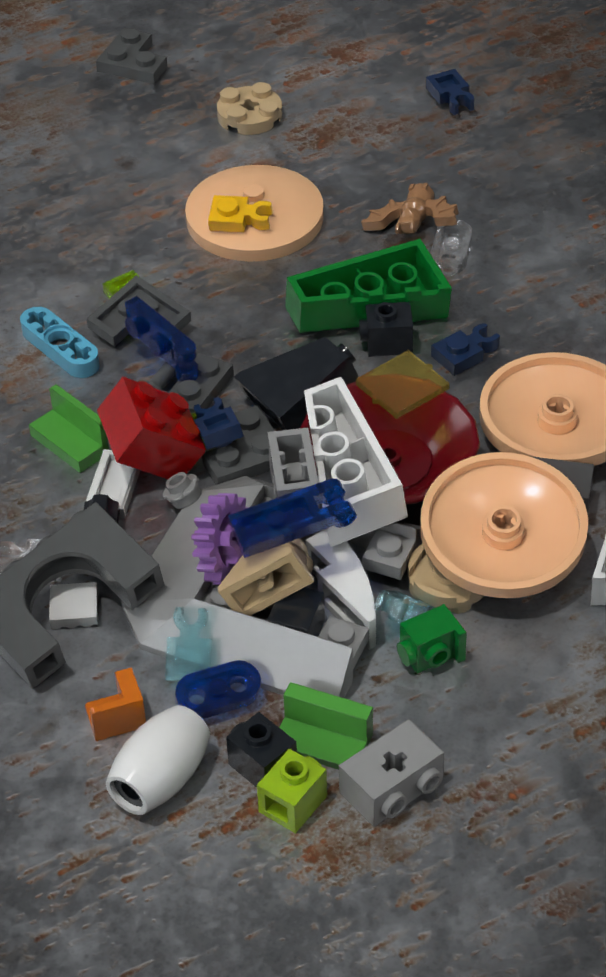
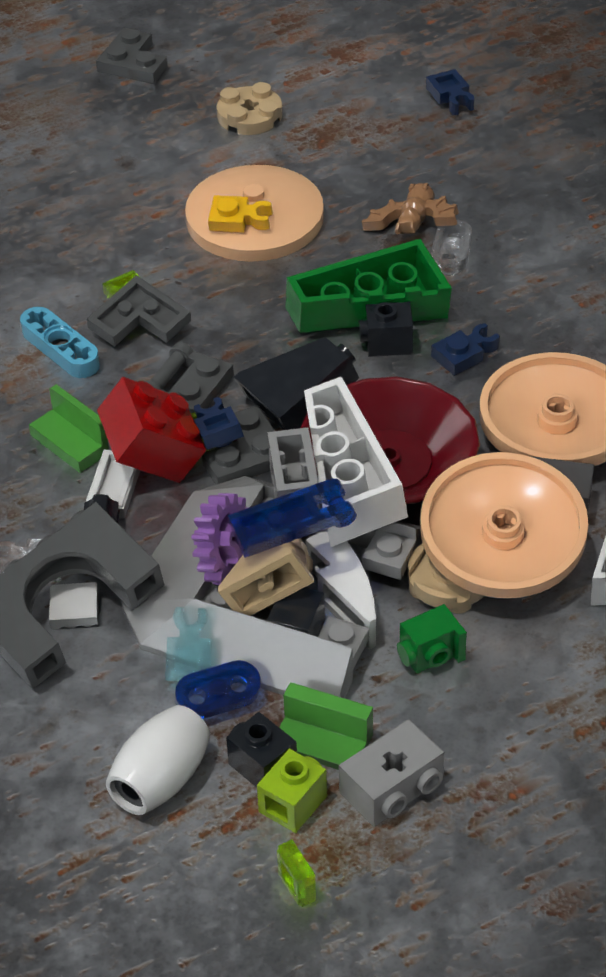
(117, 712): orange panel -> none
(162, 338): clear blue plate -> none
(182, 490): light grey plate -> none
(296, 873): none -> clear neon green tile
(400, 606): clear light blue plate -> none
(402, 384): clear yellow piece -> none

